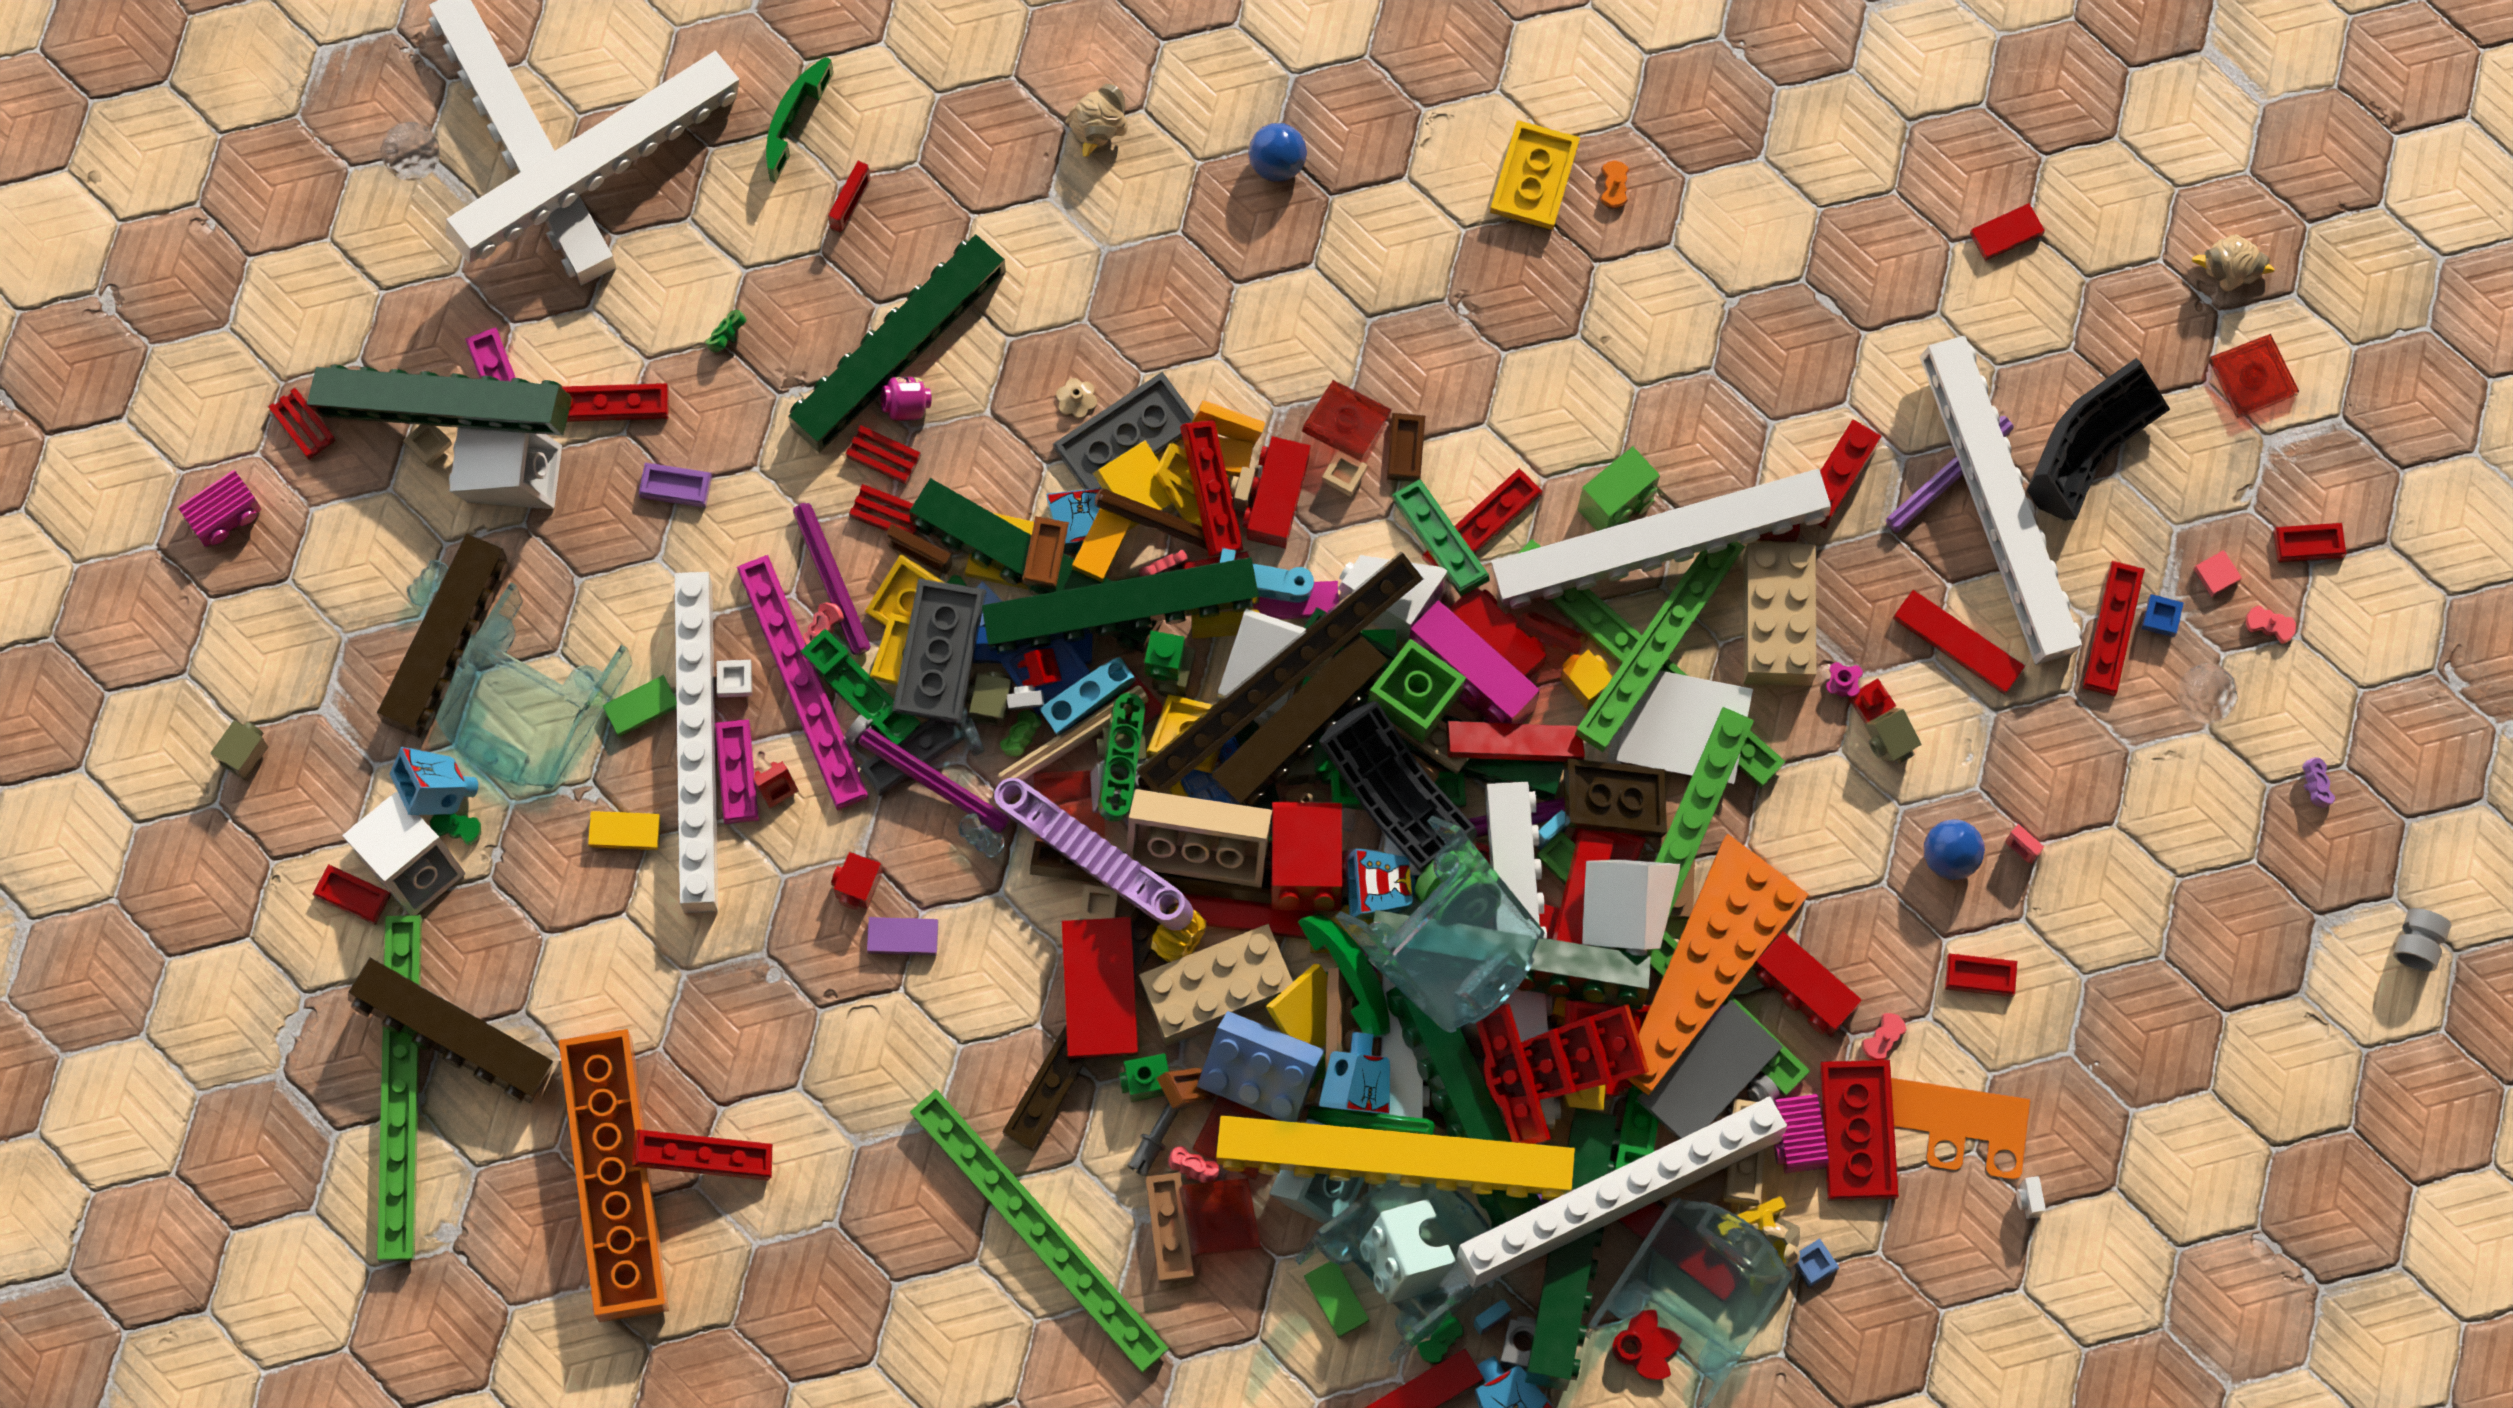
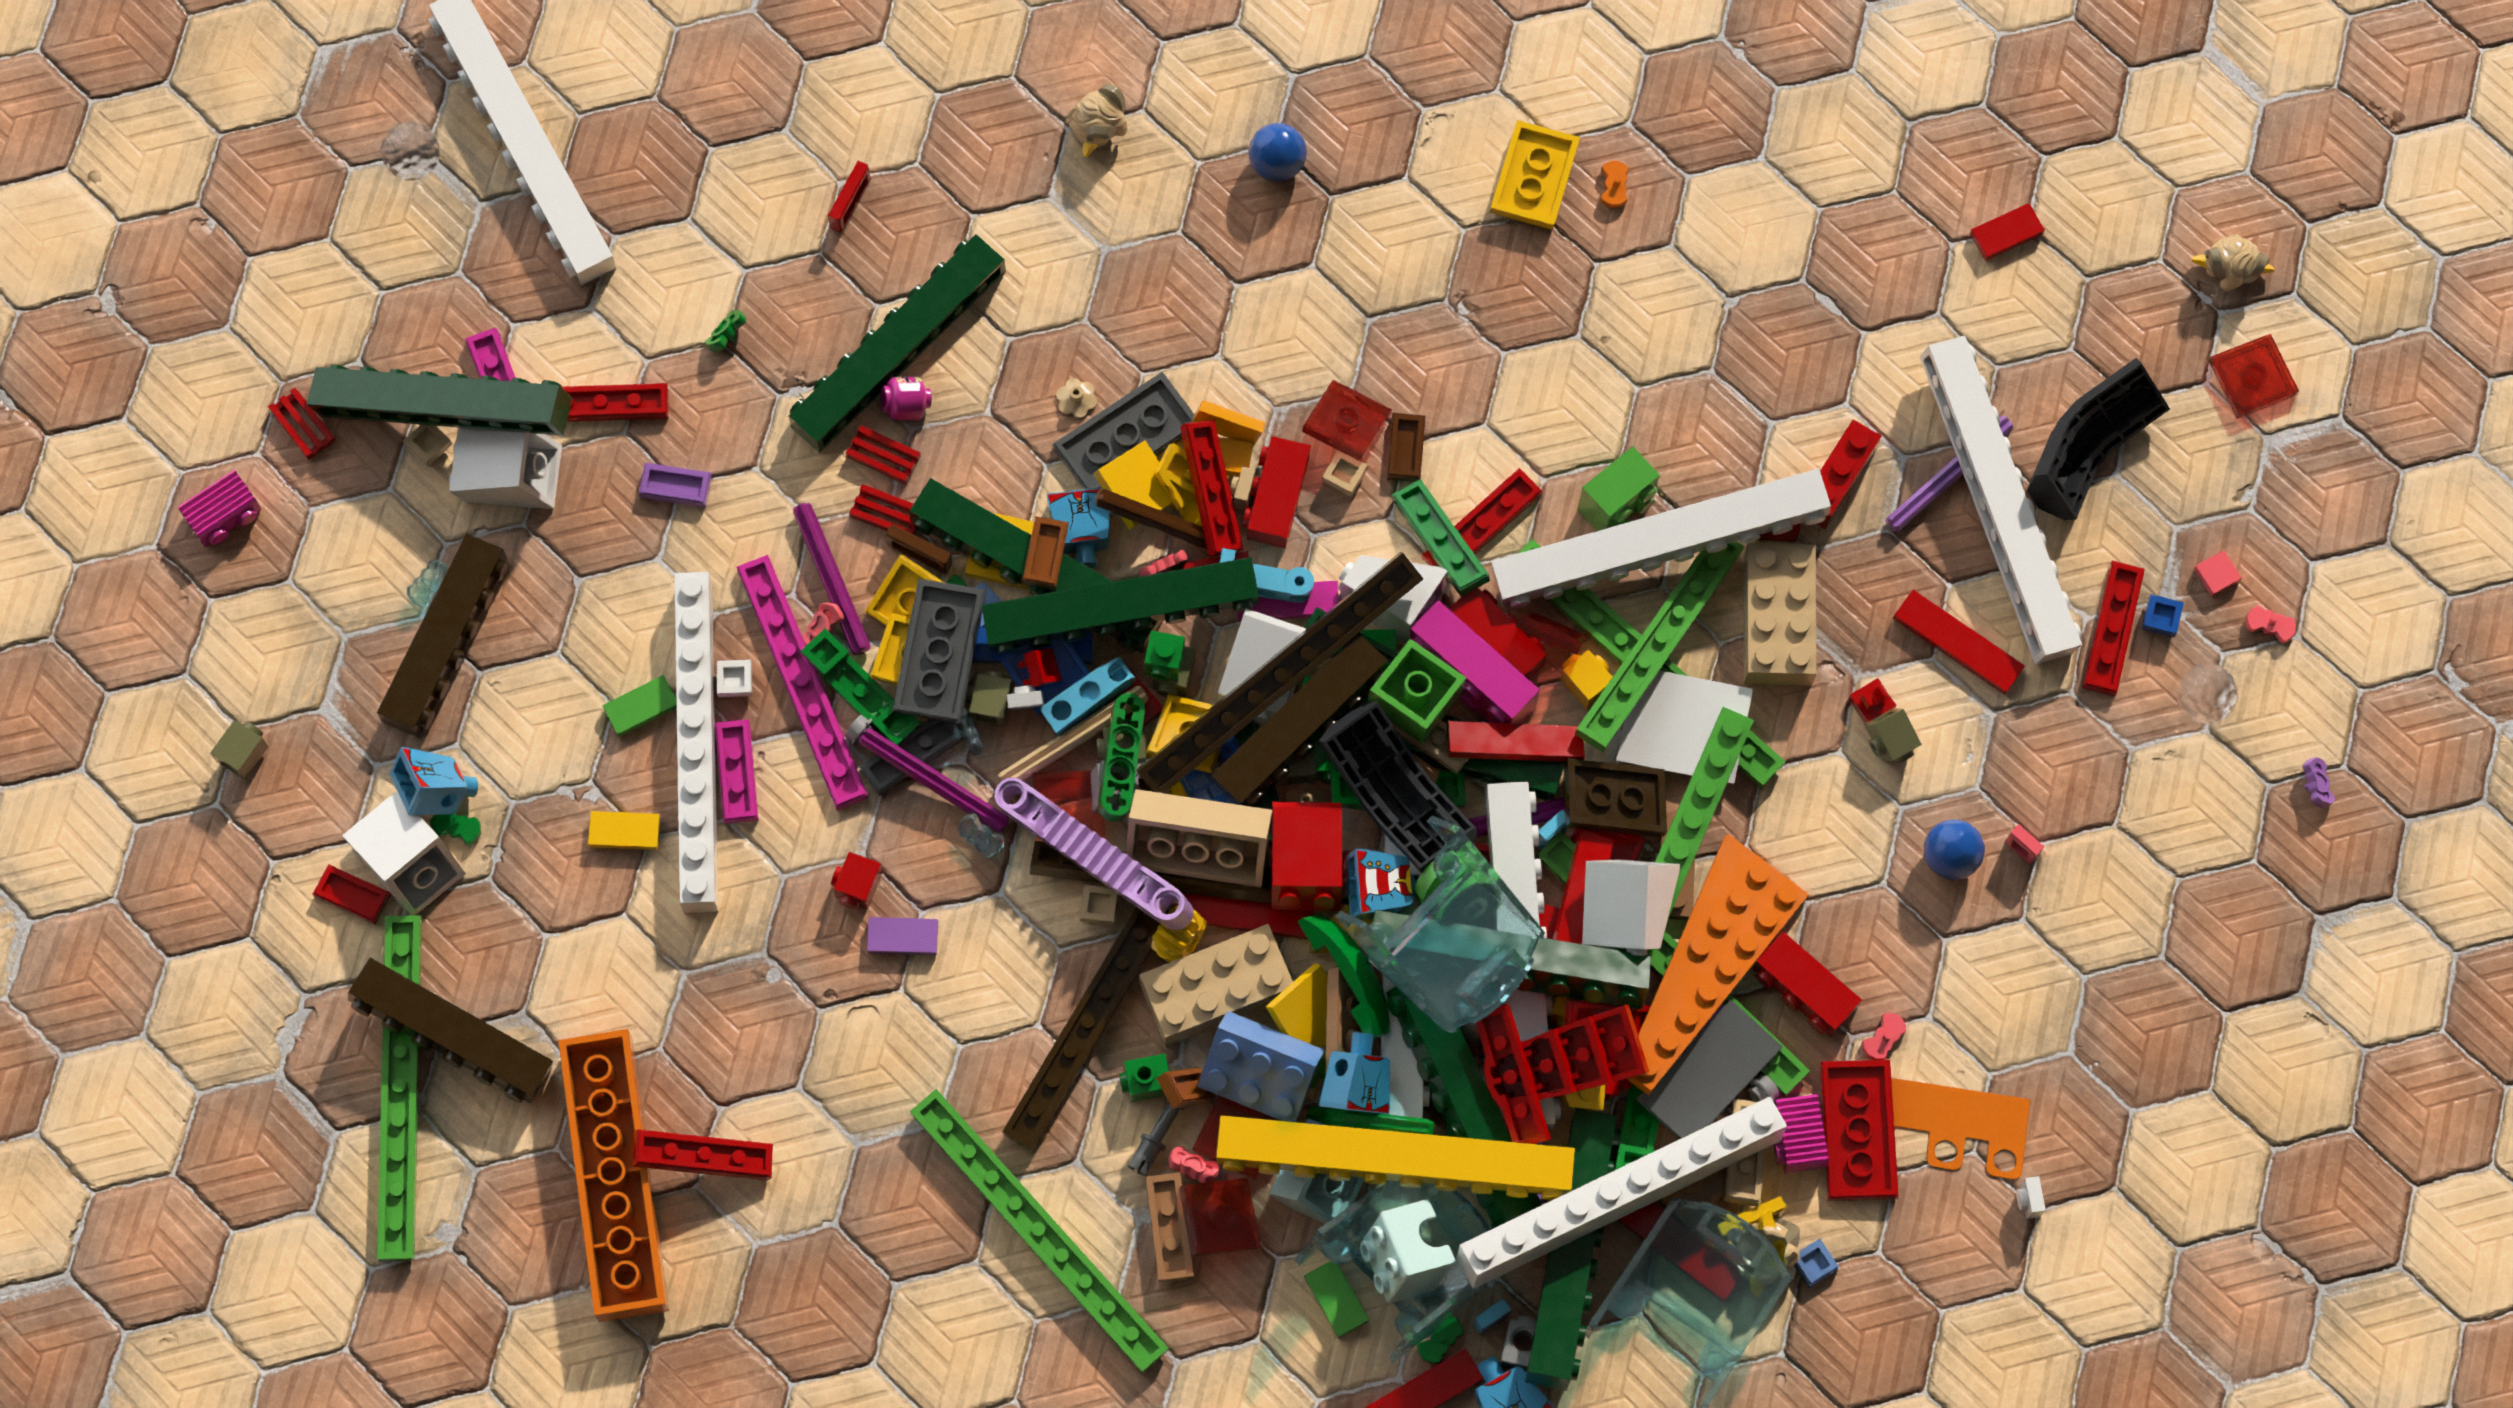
(515, 717): clear light blue windscreen -> none
(592, 157): white brick -> none
(775, 784): red tile -> none
(810, 83): green slope -> none
(1021, 733): bright green piece -> none
(1099, 988): red tile -> none
(1101, 545): light orange tile -> none
(1222, 625): yellow tile -> none
(1651, 1343): red plate -> none
(1848, 688): dark pink plate -> none
(1981, 975): red tile -> none
(2309, 542): red tile -> none
(2421, 941): light grey wheel -> none

